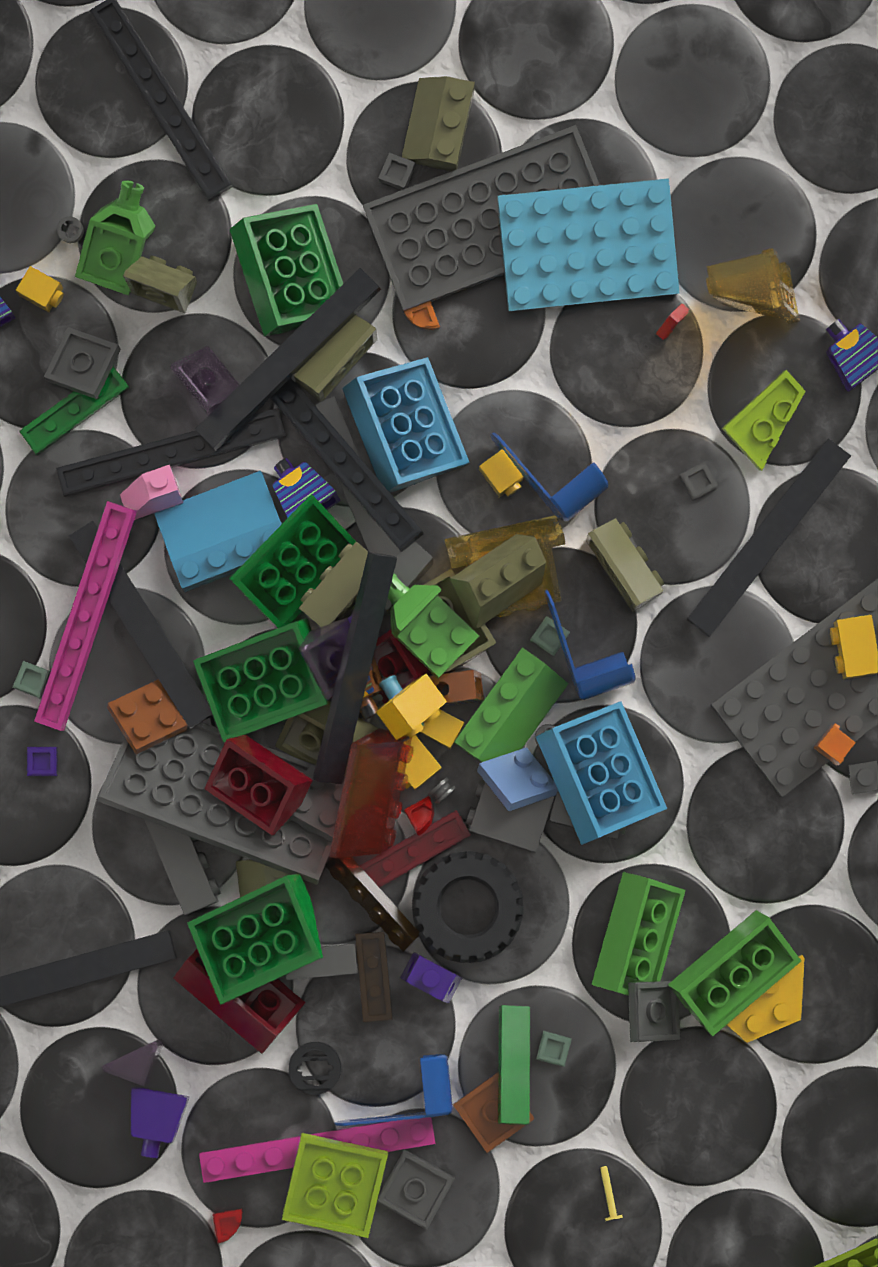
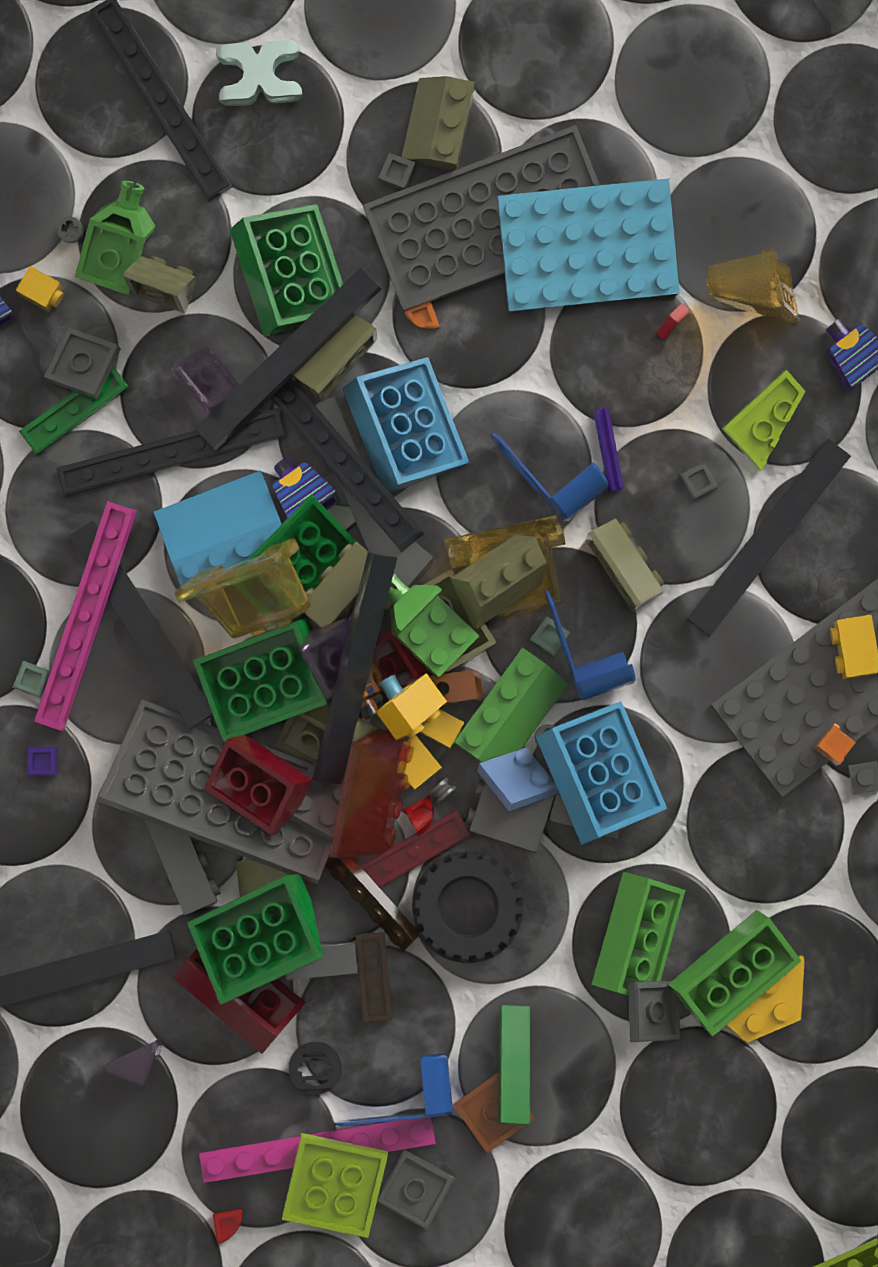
(147, 716): dark orange plate -> none
(152, 492): bright pink slope -> none
(156, 1118): dark purple torso -> none
(251, 593): none -> clear yellow windscreen
(259, 72): none -> light aqua piece
(431, 978): dark purple torso -> none
(501, 474): yellow brick -> none
(553, 1048): sand green tile -> none
(608, 449): none -> dark purple axle
(609, 1195): light yellow pin -> none

